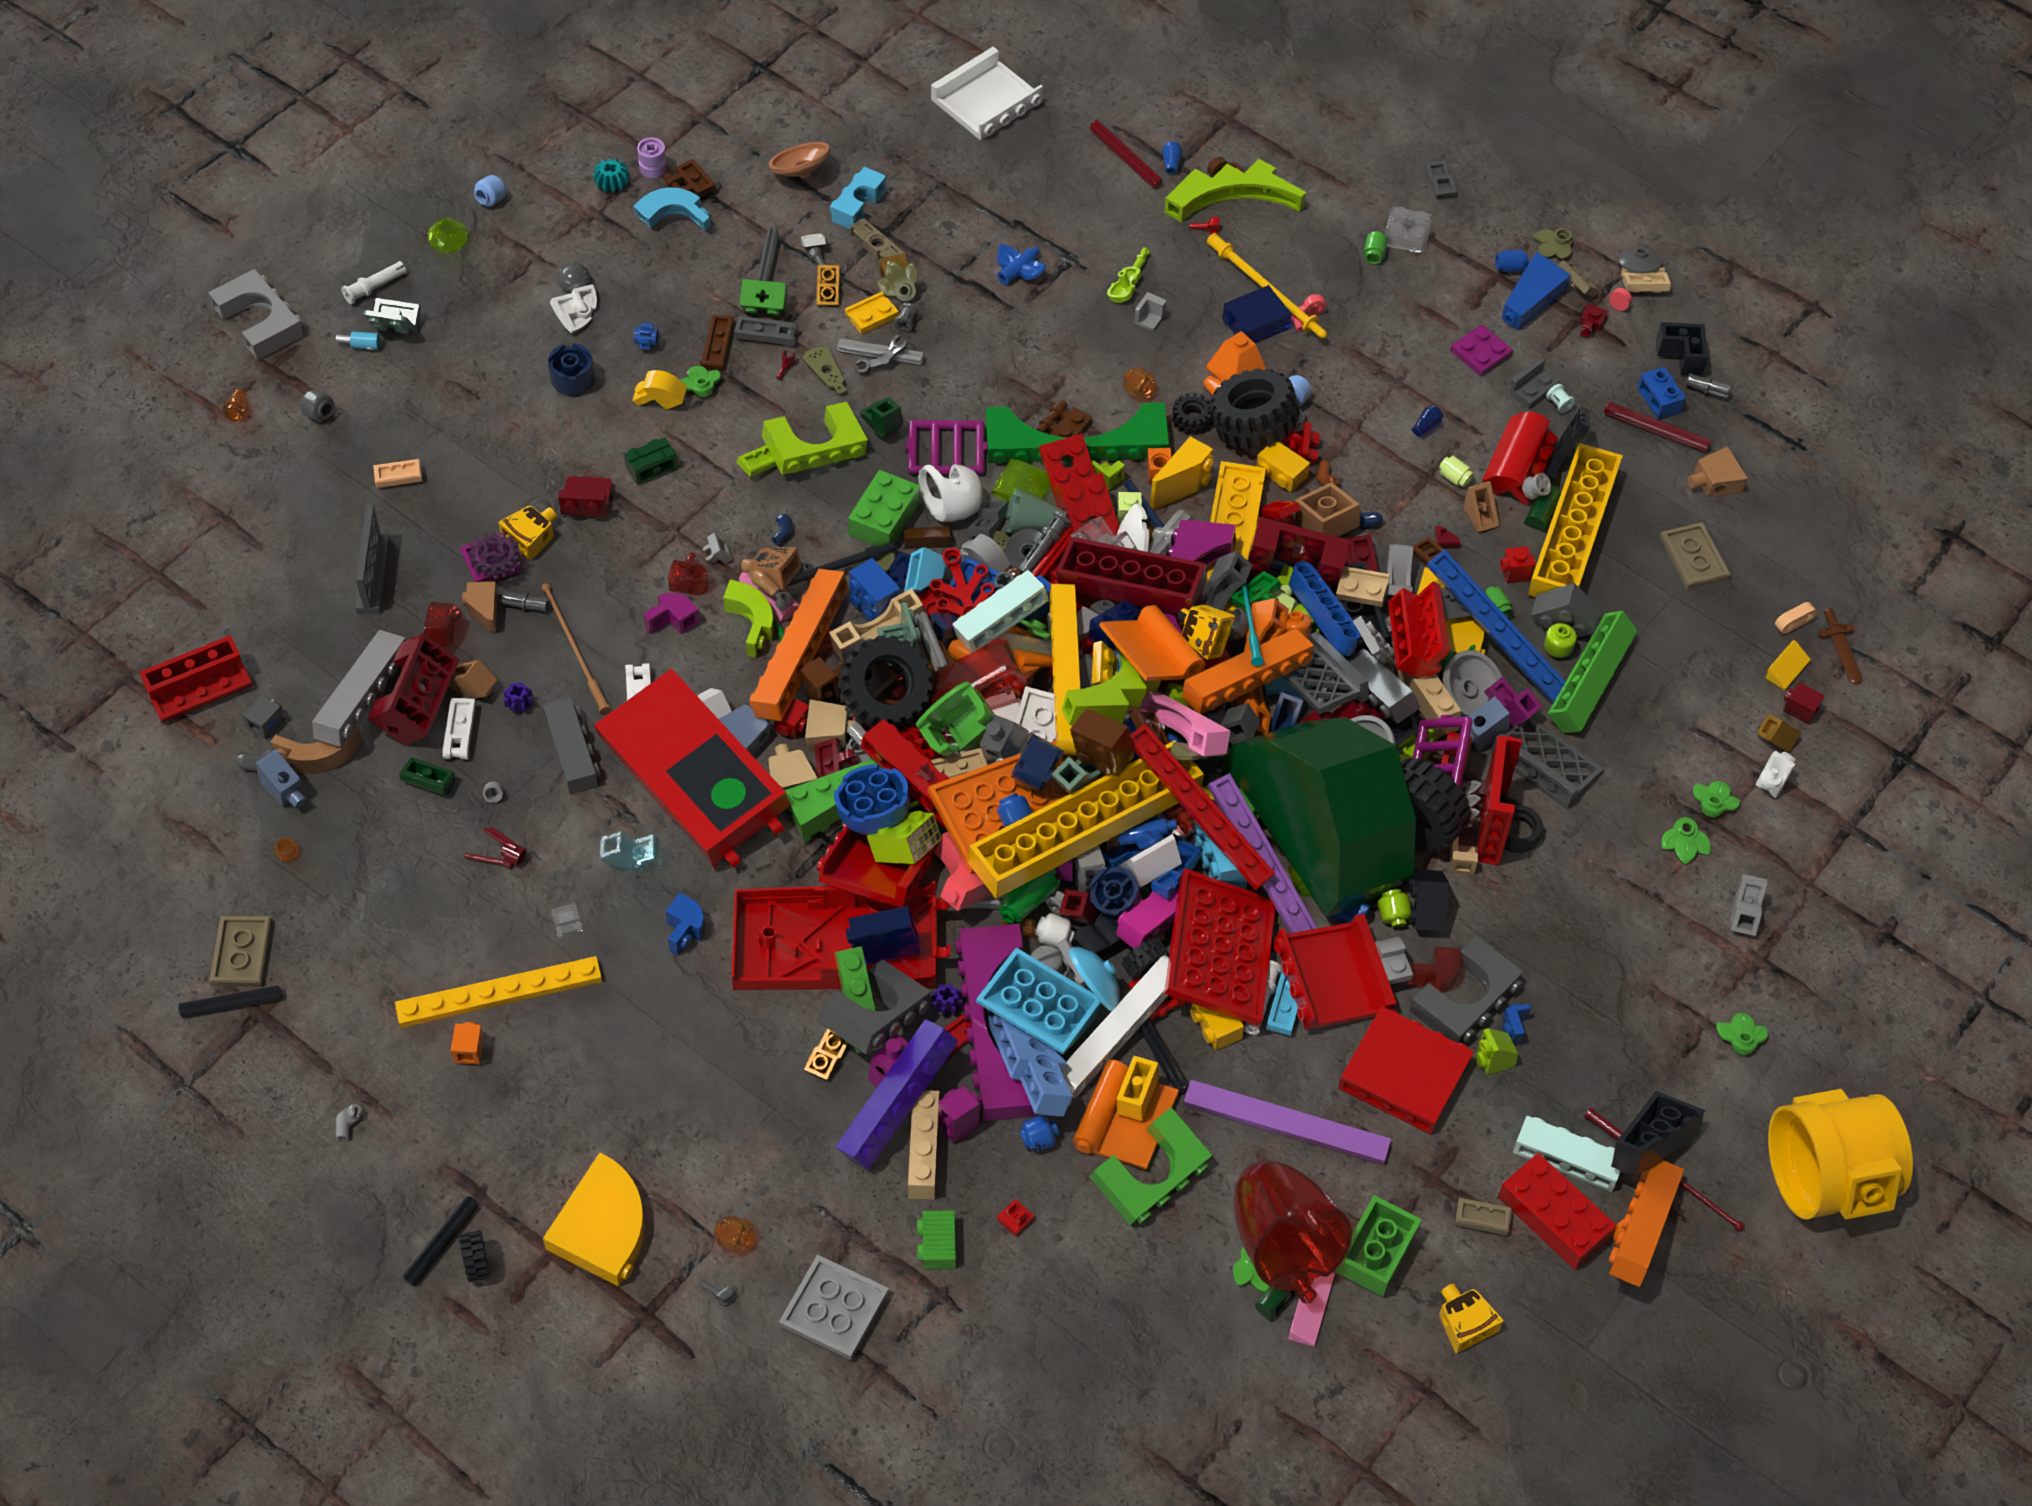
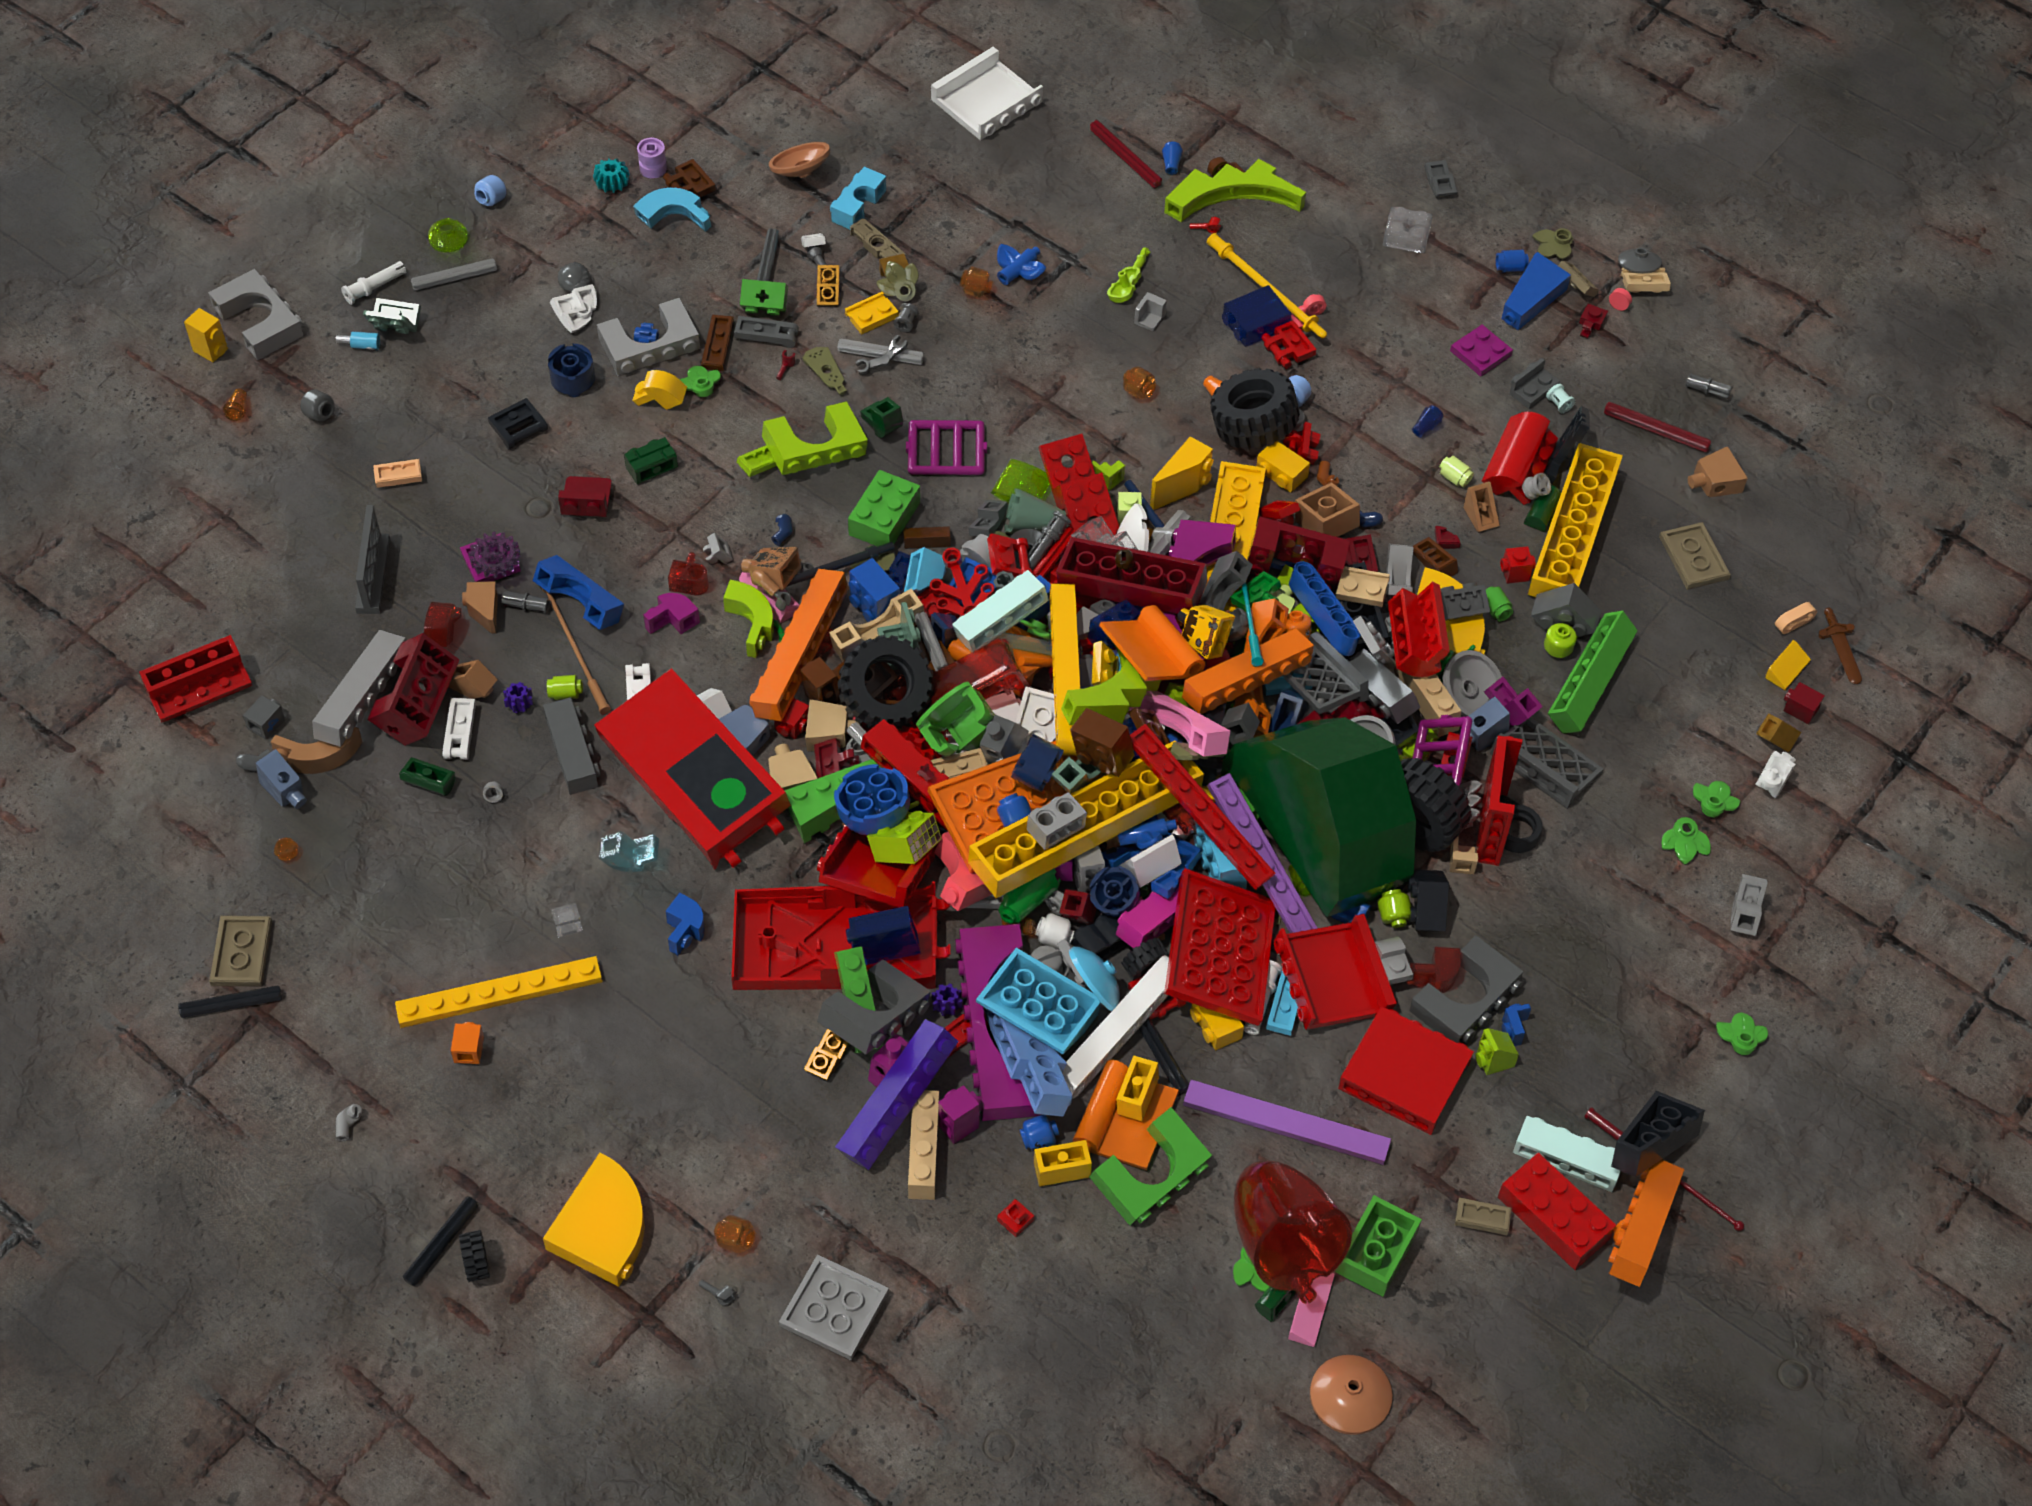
(206, 335): none -> yellow brick
(453, 274): none -> light grey axle
(511, 851): dark red plant -> none
(514, 418): none -> black plate
(529, 529): yellow torso -> none
(560, 577): none -> blue arch
(564, 687): none -> lime brick
(630, 355): none -> light grey arch
(938, 1239): bright green brick -> none
(960, 493): white piece -> none
(975, 282): none -> clear orange head
(1002, 554): none -> red plate
(1014, 439): green arch -> none
(1058, 824): none -> light grey brick
(1062, 1163): none -> yellow brick
(1071, 423): reddish brown plate -> none
(1129, 559): none -> dark brown hinge
(1156, 461): orange brick -> none
(1188, 423): black tyre -> none
(1235, 356): orange slope -> none
(1294, 341): none -> red plate
(1348, 1409): none -> nougat dish
(1375, 247): bright green brick -> none
(1467, 1318): yellow torso -> none
(1497, 625): blue tile -> none
(1661, 393): blue brick -> none
(1685, 342): black brick -> none
(1839, 1154): yellow cylinder -> none

